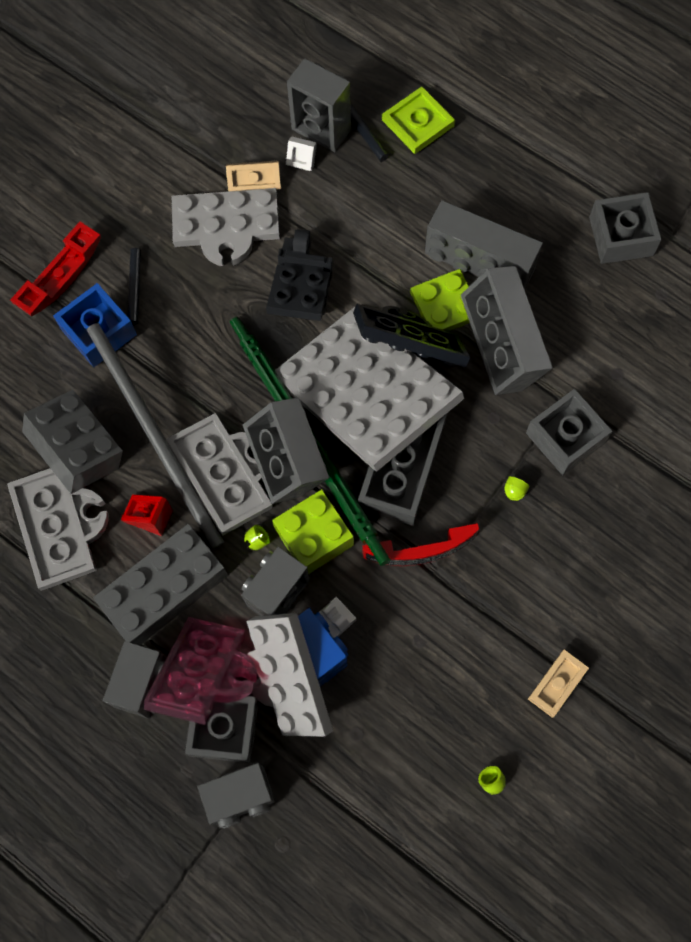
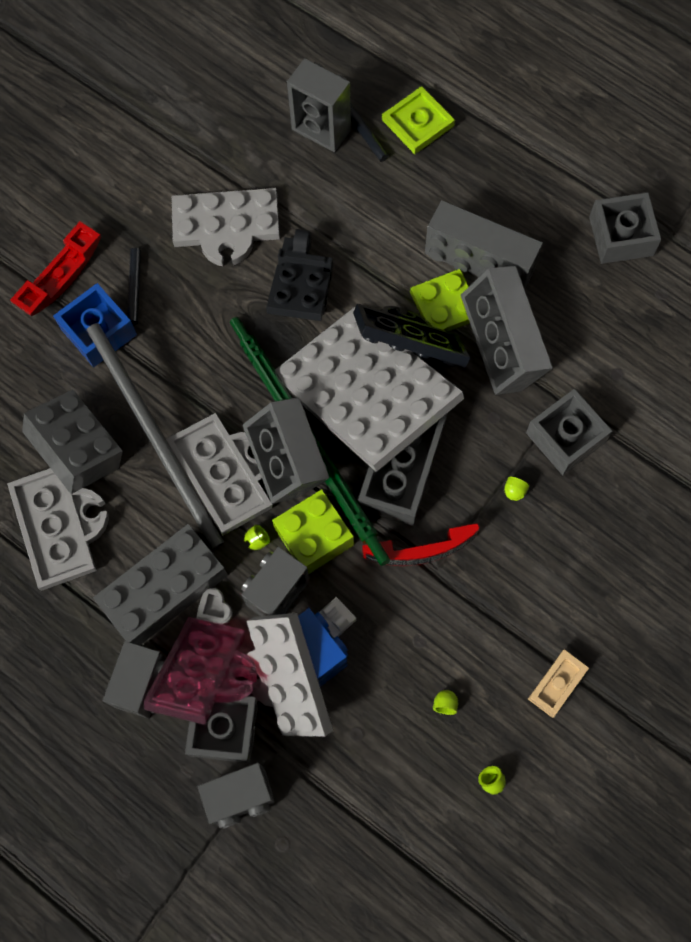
(148, 513): red slope -> none
(214, 608): none -> light grey tile
(253, 176): tan plate -> none
(301, 153): white tile -> none
(446, 703): none -> lime hinge

